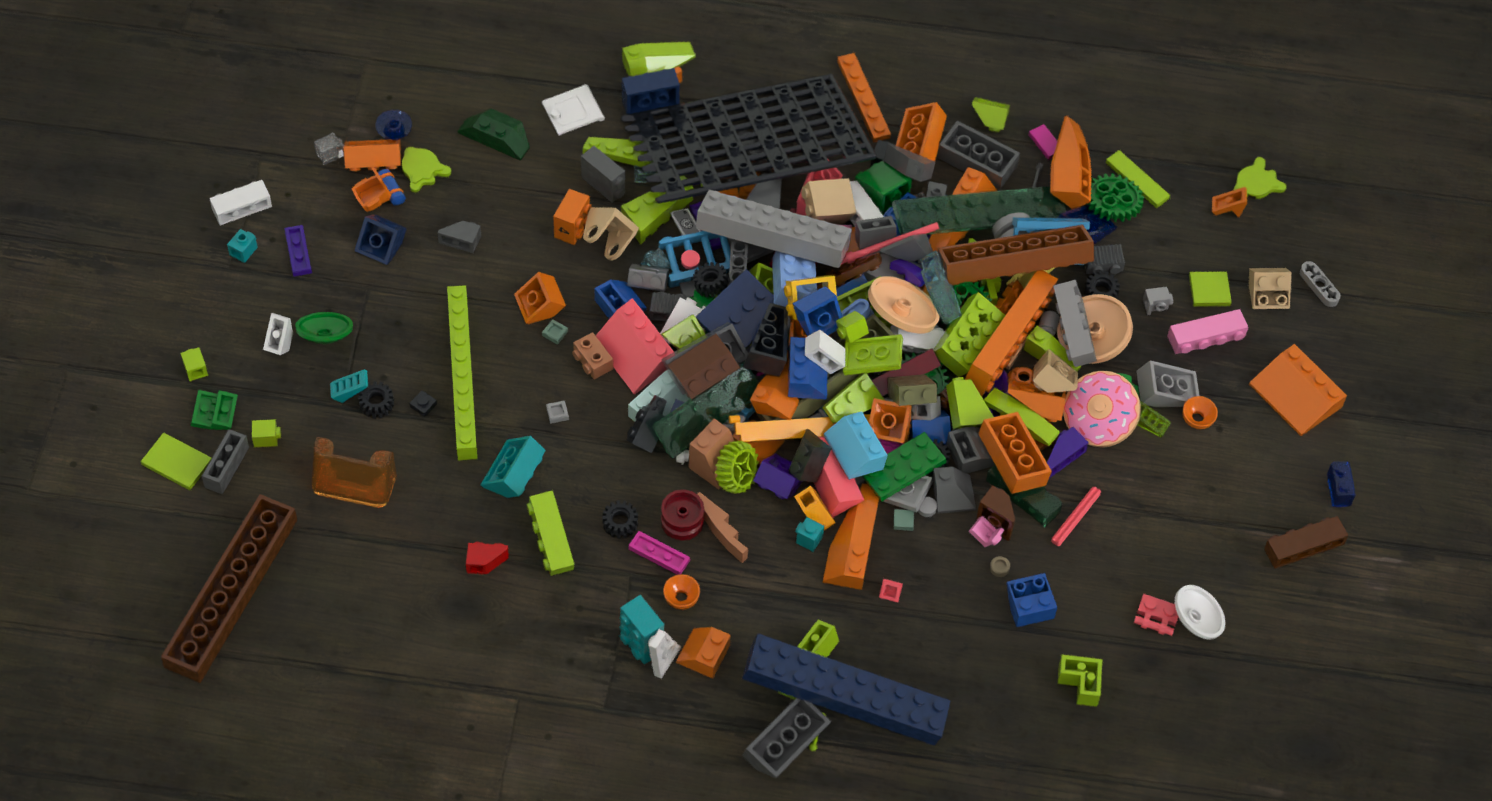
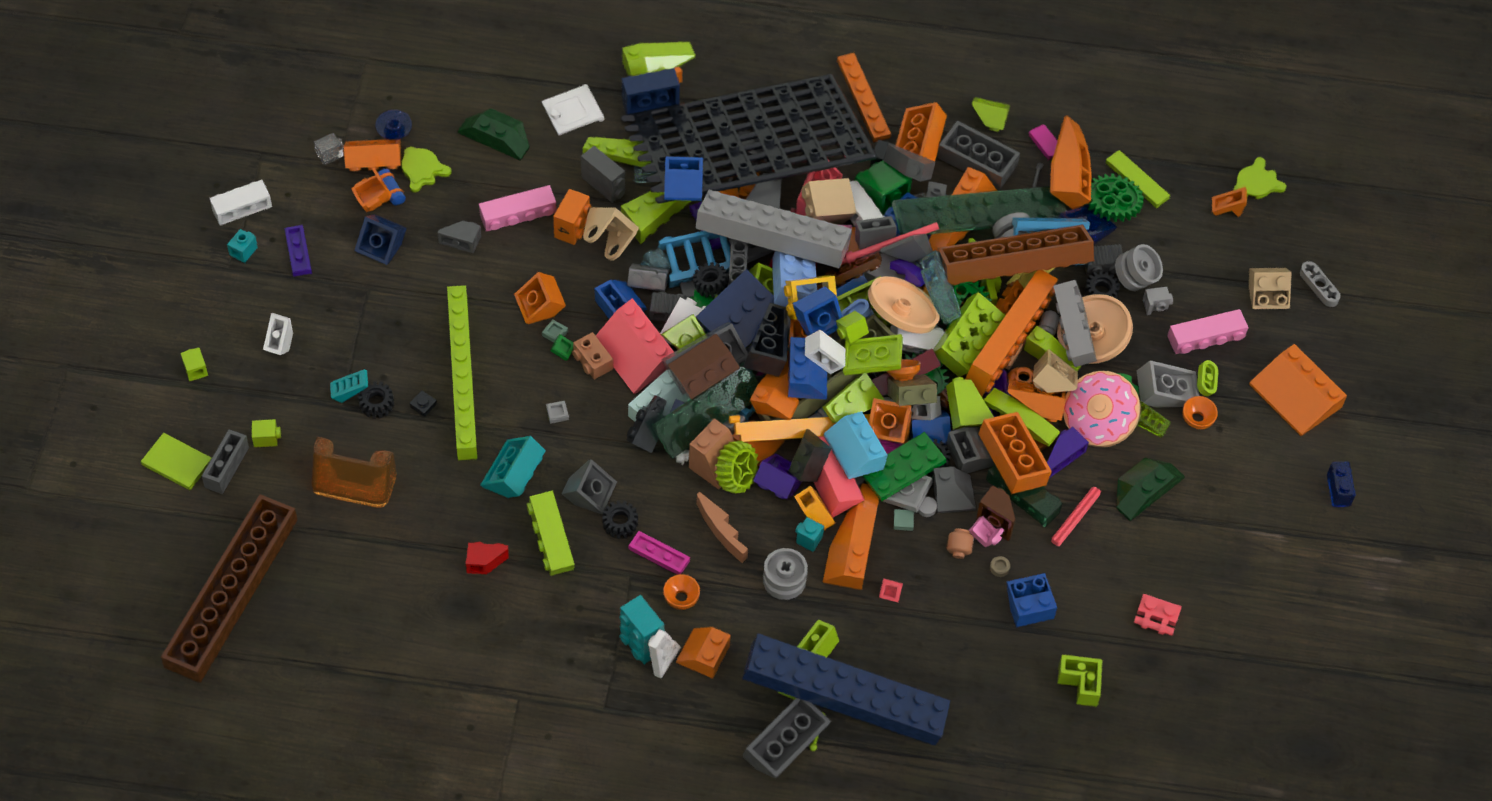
(214, 410): green slope -> none
(324, 327): green dish -> none
(517, 208): none -> bright pink brick
(562, 347): none -> green tile
(590, 487): none -> dark grey slope
(682, 514): dark red wheel -> none
(683, 178): none -> blue slope
(684, 221): slope -> none
(690, 259): coral tile -> none
(785, 573): none -> light grey wheel
(908, 370): none -> orange piece
(960, 543): none -> nougat head
(1139, 267): none -> light grey wheel
(1145, 485): none -> dark green wedge
(1199, 612): white dish -> none
(1207, 378): none -> lime plate
(1210, 289): lime tile -> none
(1305, 541): reddish brown brick -> none

